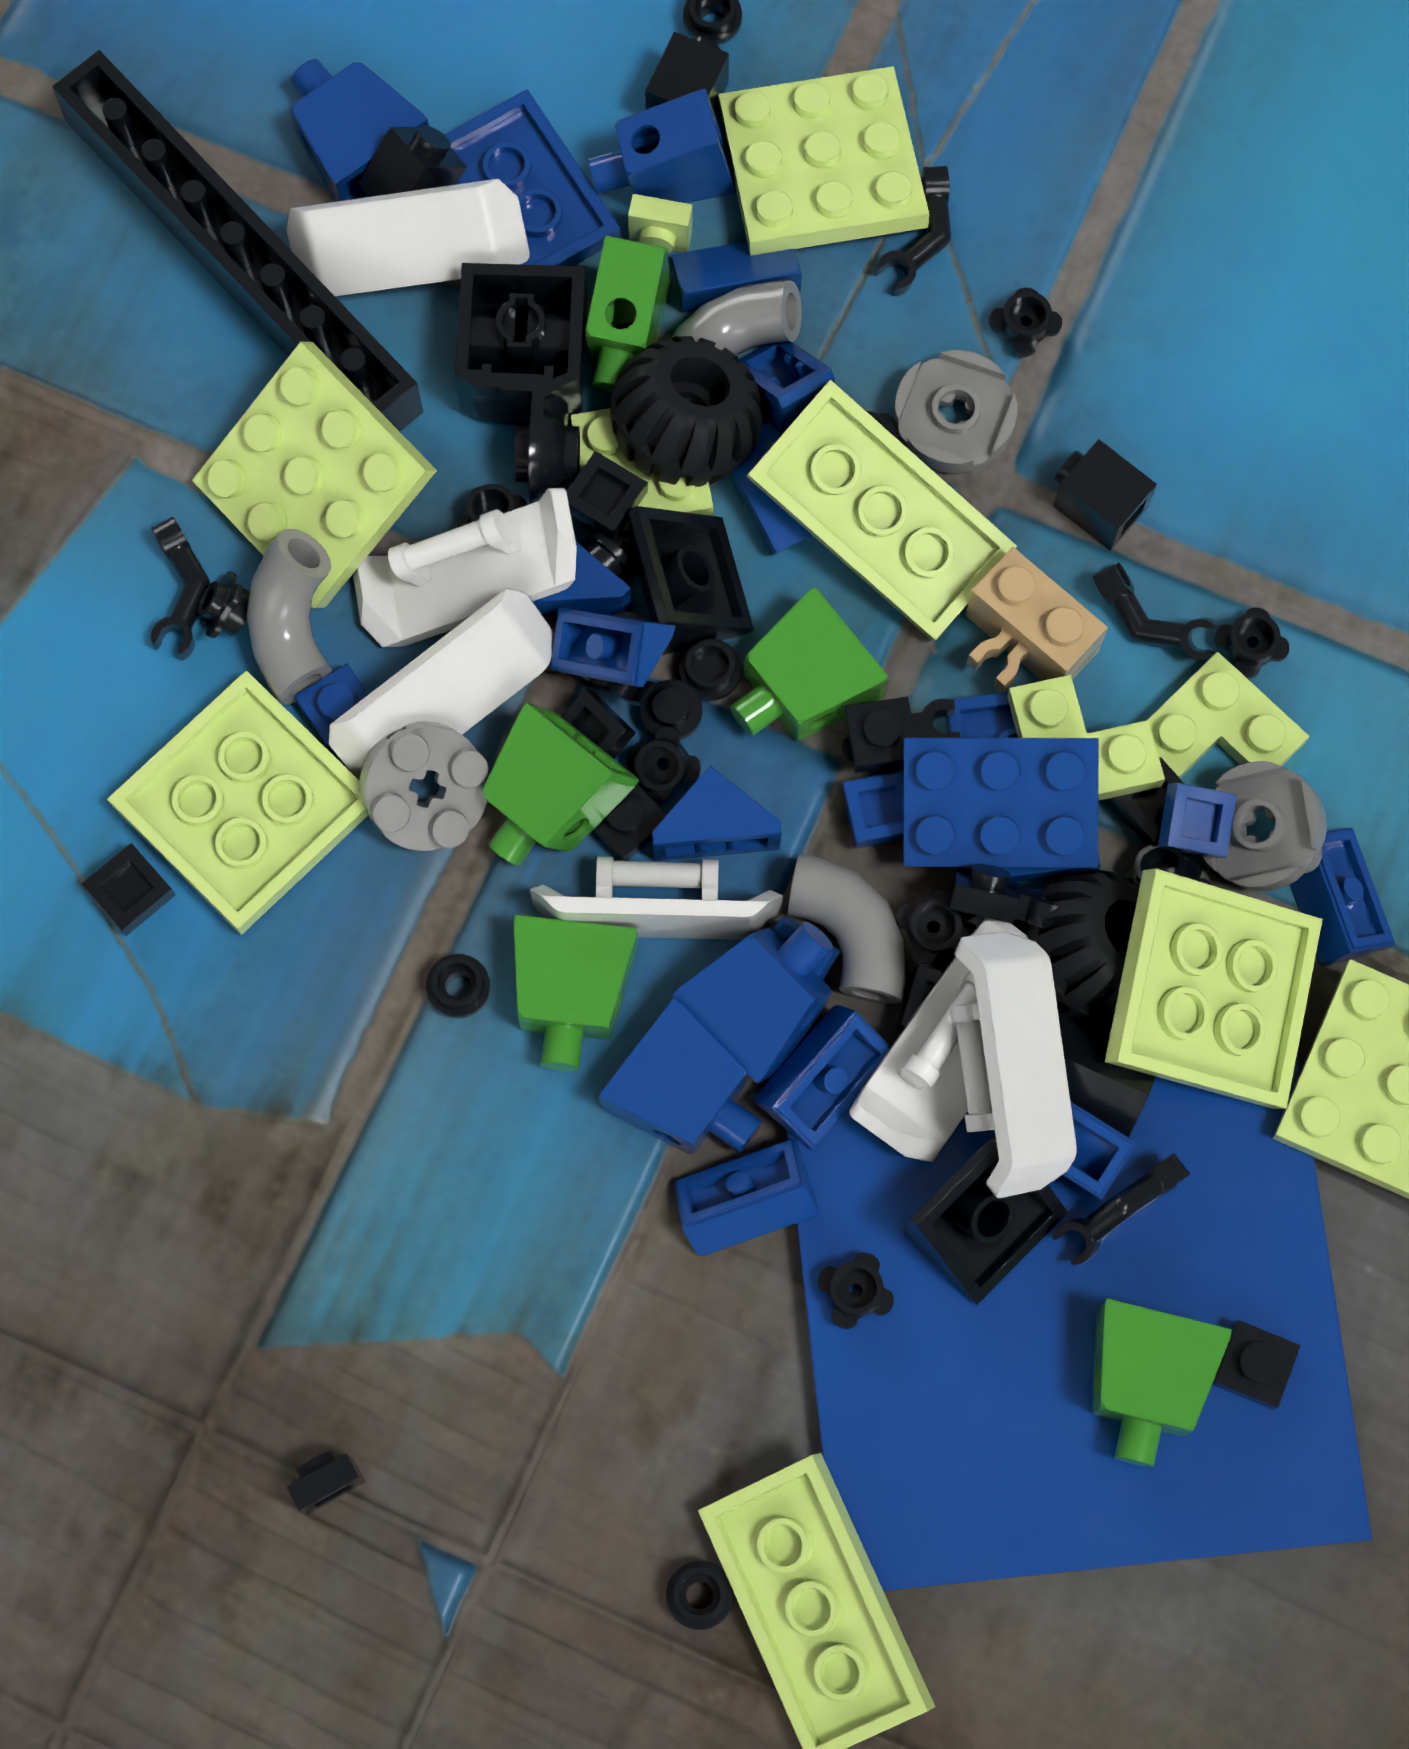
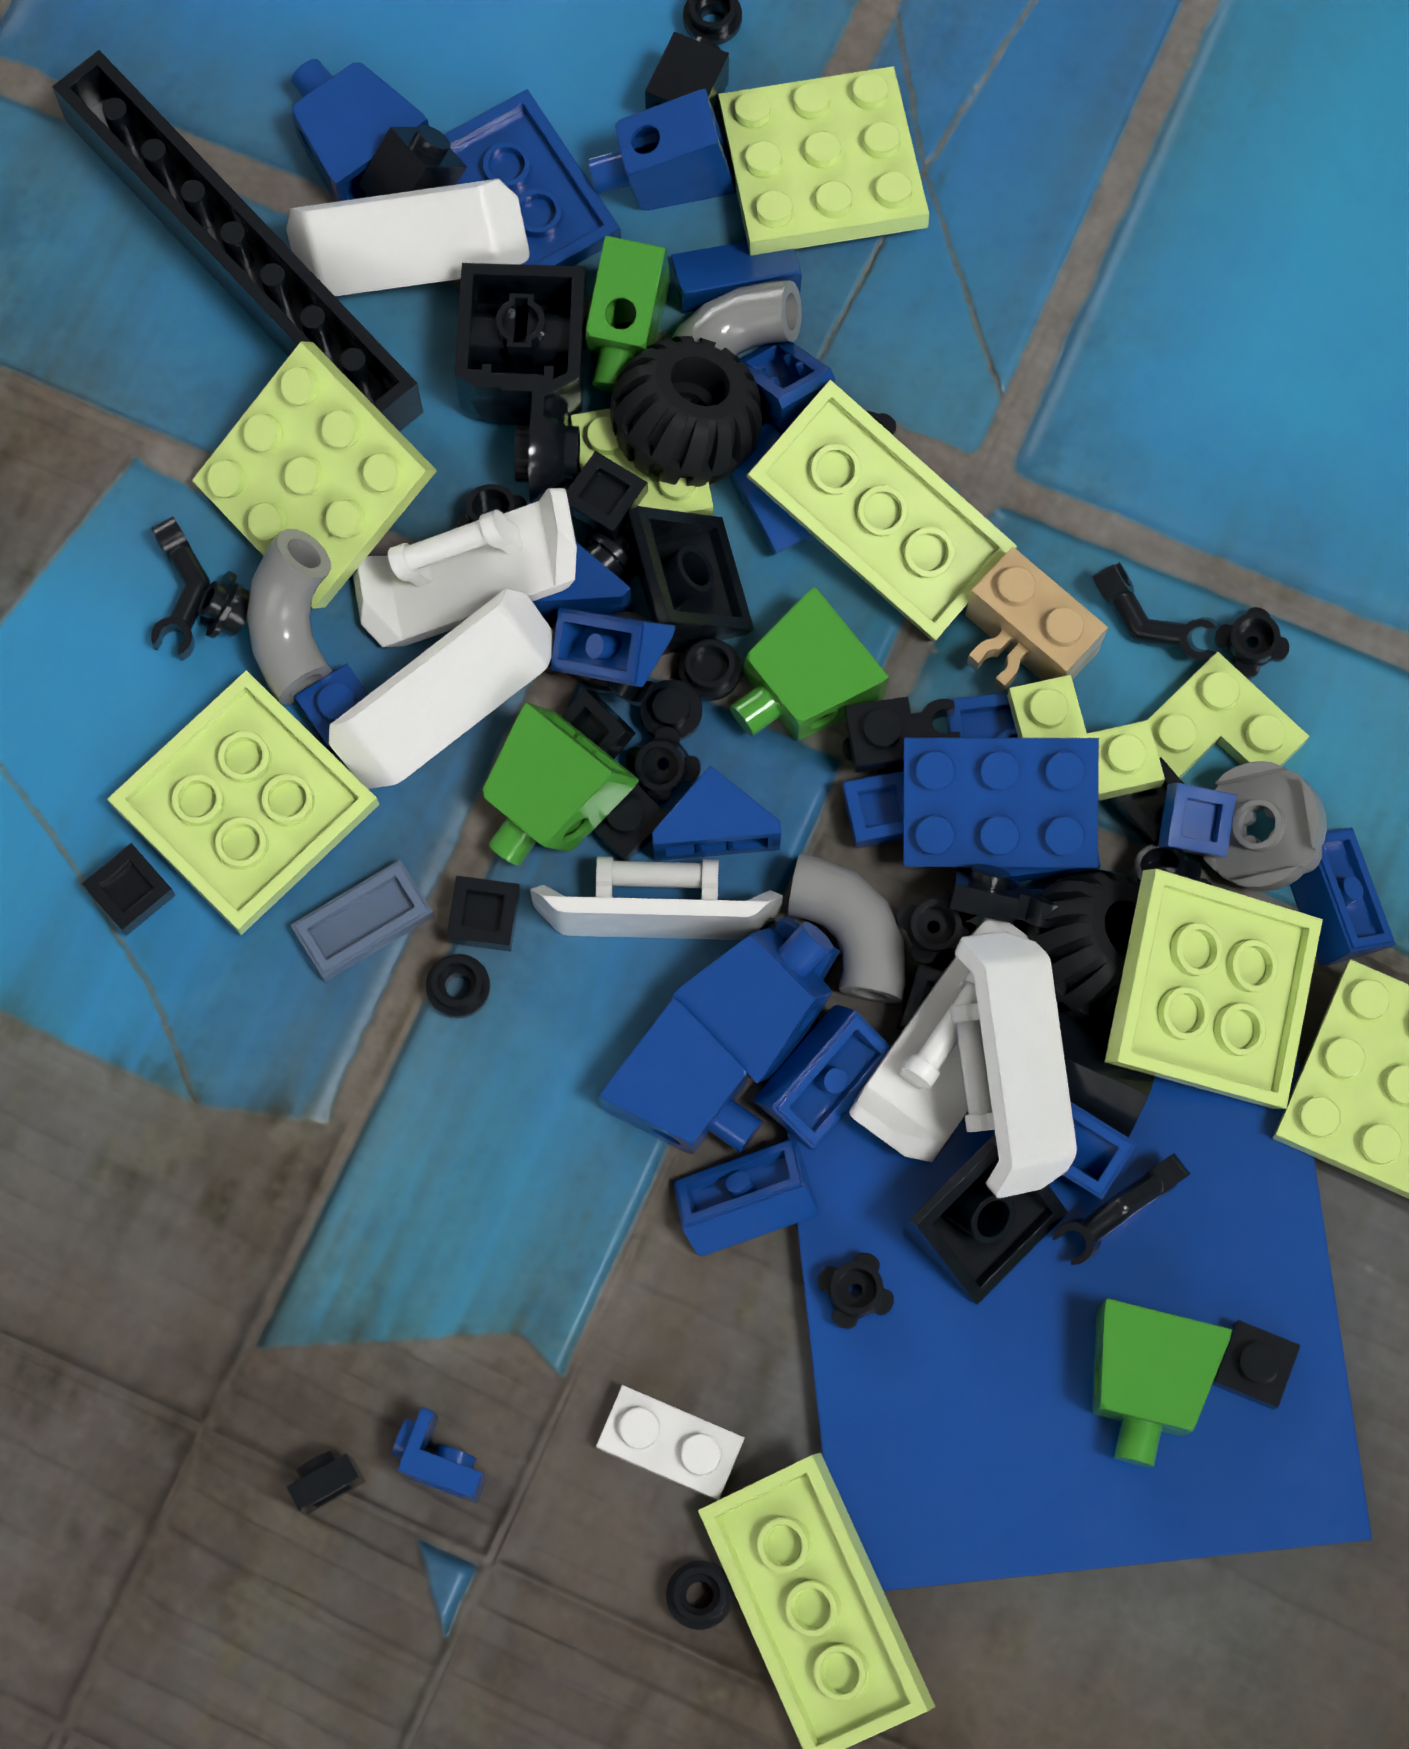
(362, 920): none -> sand blue tile
(408, 755): light grey plate -> none
(446, 1471): none -> blue bracket
(483, 913): none -> black plate
(570, 982): bright green torso -> none
(660, 223): yellowish green plate -> none
(670, 1443): none -> white plate
(938, 234): black arm -> none
(952, 446): light grey plate -> none
(1030, 305): black plate -> none
(1102, 493): black brick -> none

